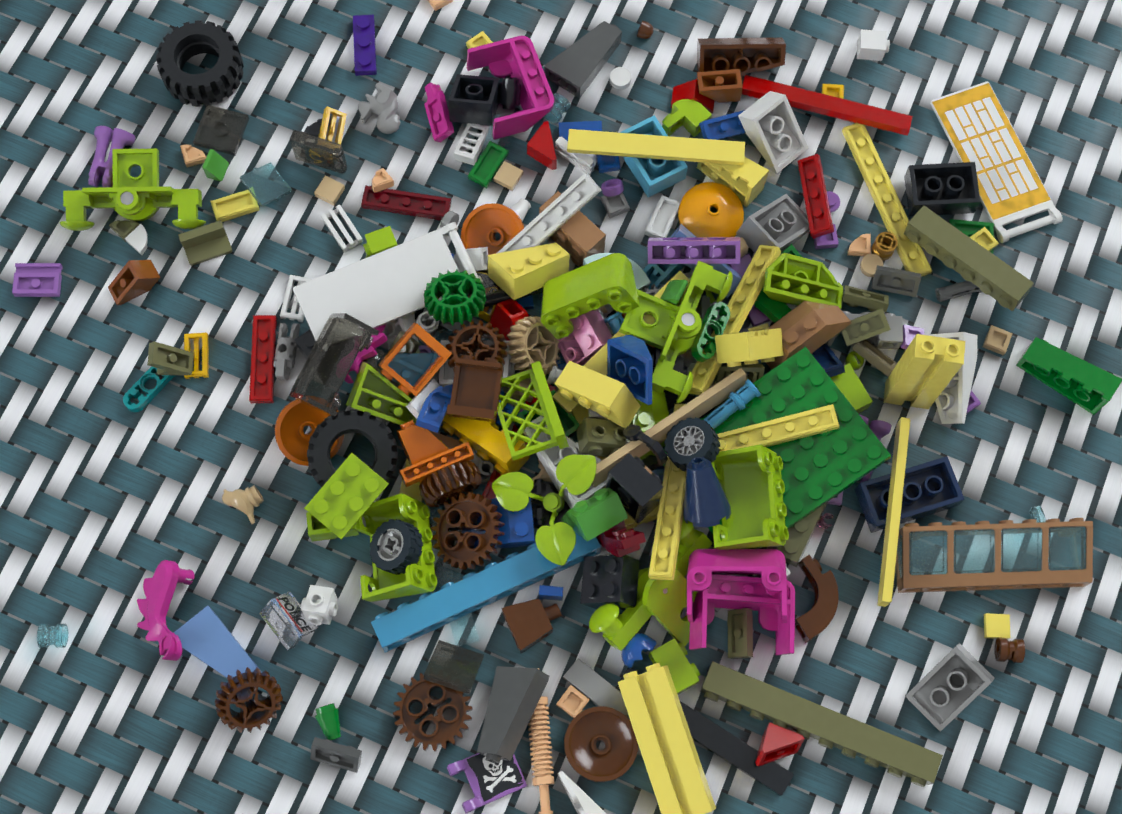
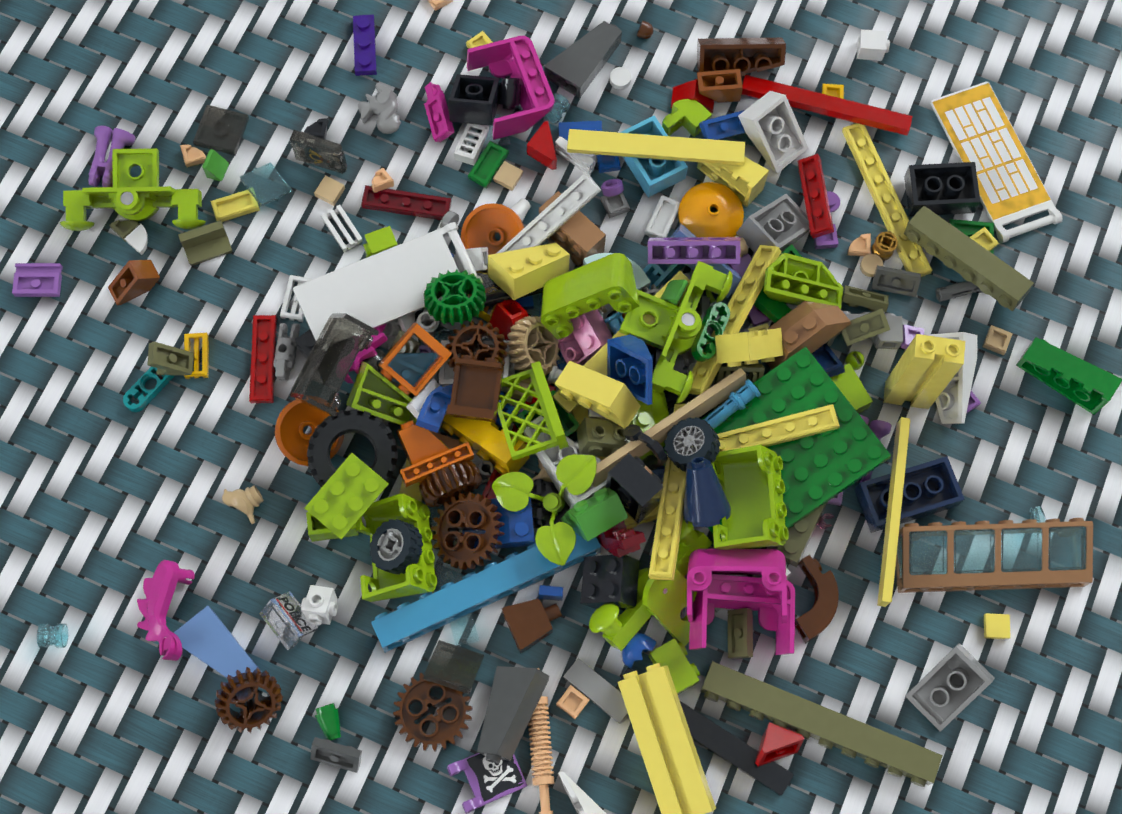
(195, 40): black tyre -> none
(325, 121): yellow tile -> none
(602, 725): reddish brown dish -> none
(875, 356): dark tan tile -> none
(1009, 650): reddish brown wheel -> none

